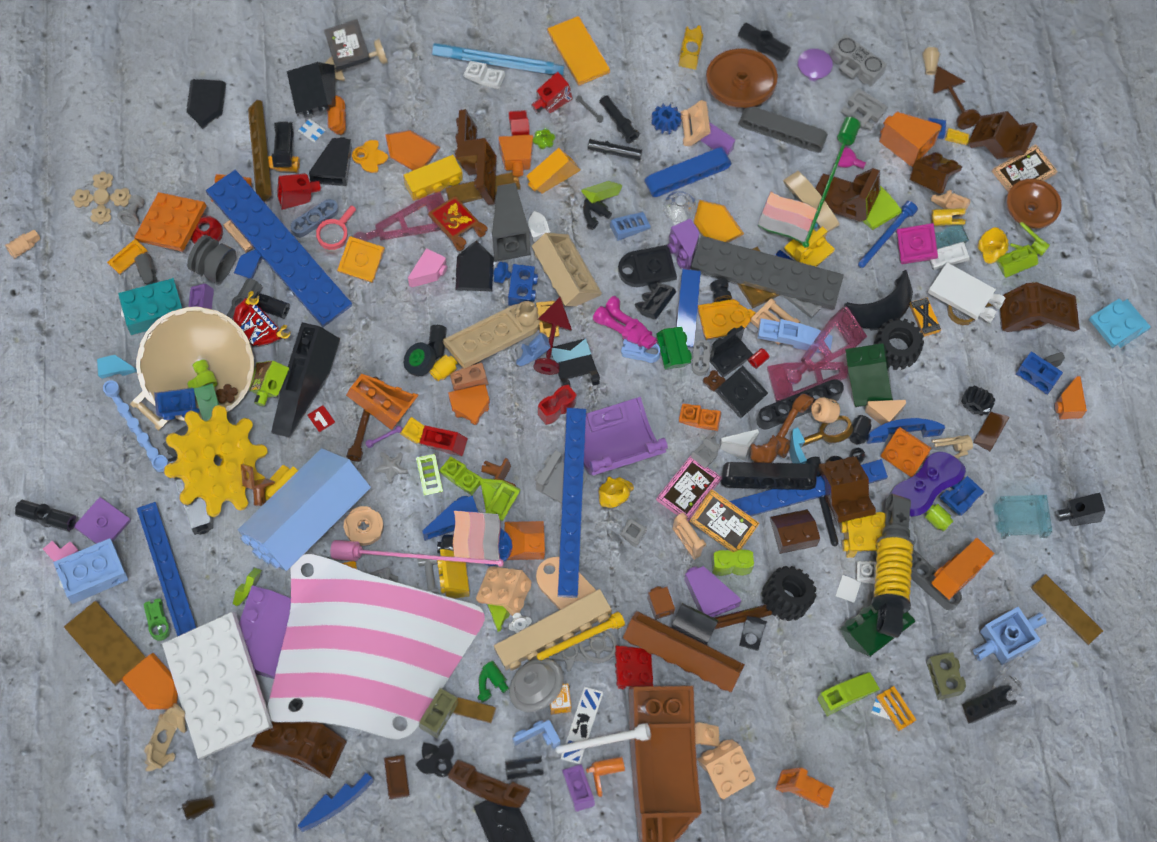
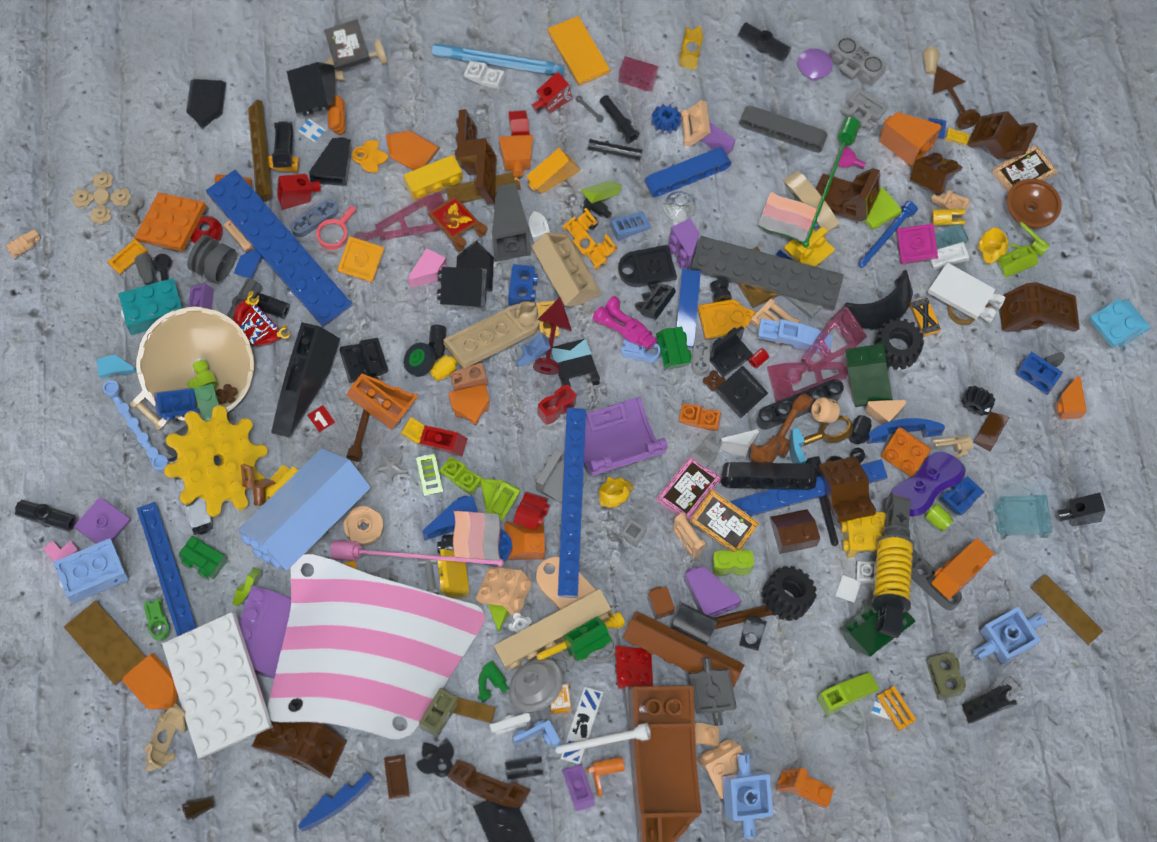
(162, 263): none -> black plate
(202, 557): none -> green brick
(267, 380): lime torso -> none
(363, 359): none -> black slope
(370, 443): medium lavender hinge -> none
(462, 286): none -> black slope
(499, 472): dark orange bracket -> none
(501, 272): blue plant -> none
(510, 723): none -> white plate
(531, 511): none -> red brick
(544, 138): clear neon green plant -> none
(578, 231): none -> light orange piece
(587, 638): none -> green brick
(638, 74): none -> clear pink brick
(713, 691): none -> dark grey plate
(716, 222): light orange tile -> none
(741, 78): dark orange dish -> none
(747, 807): none -> light blue brick

